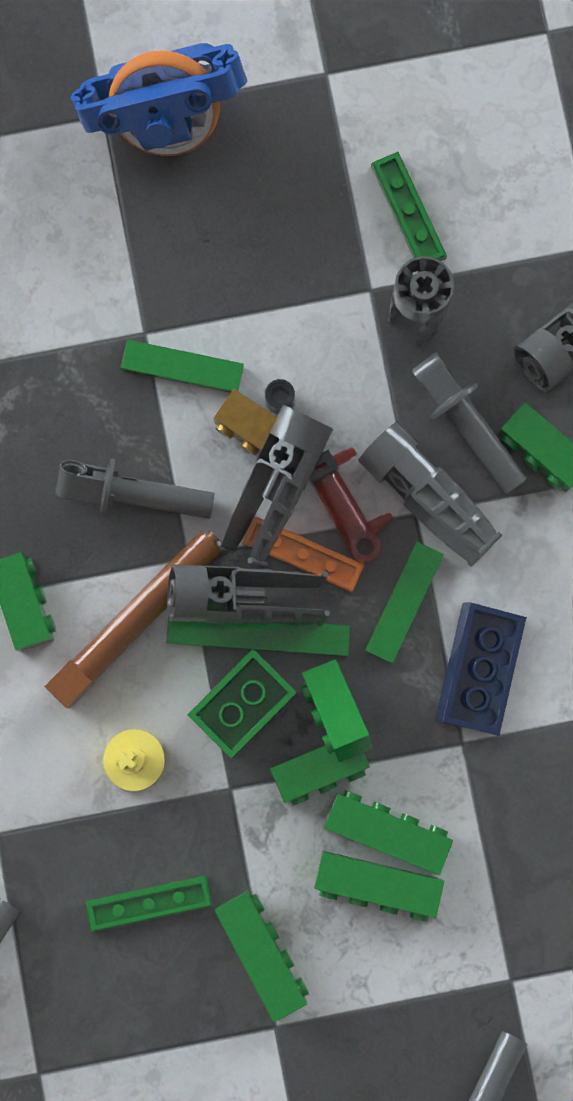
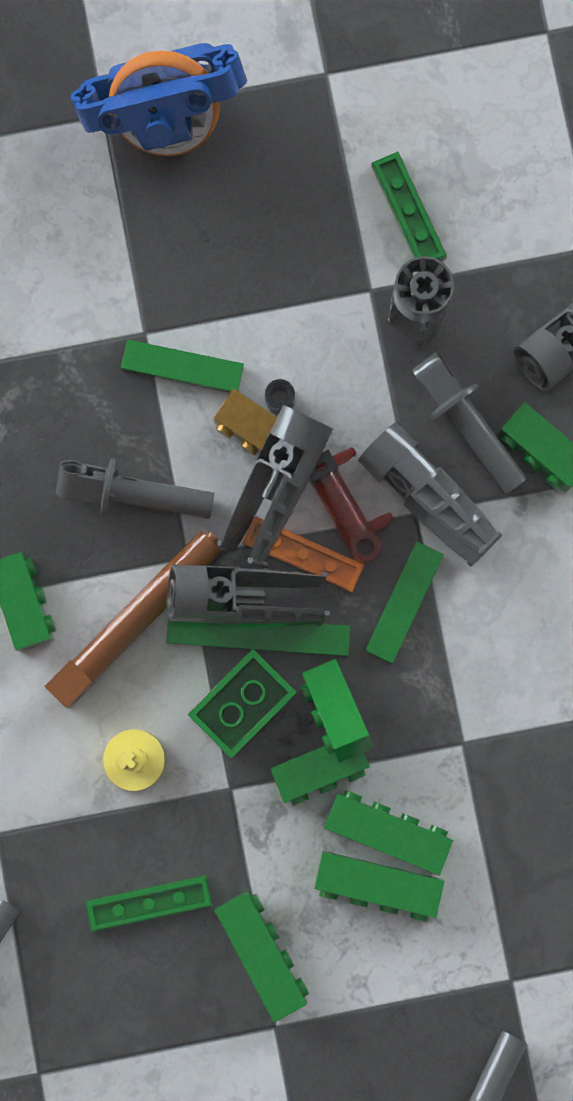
(480, 668): dark blue slope -> none

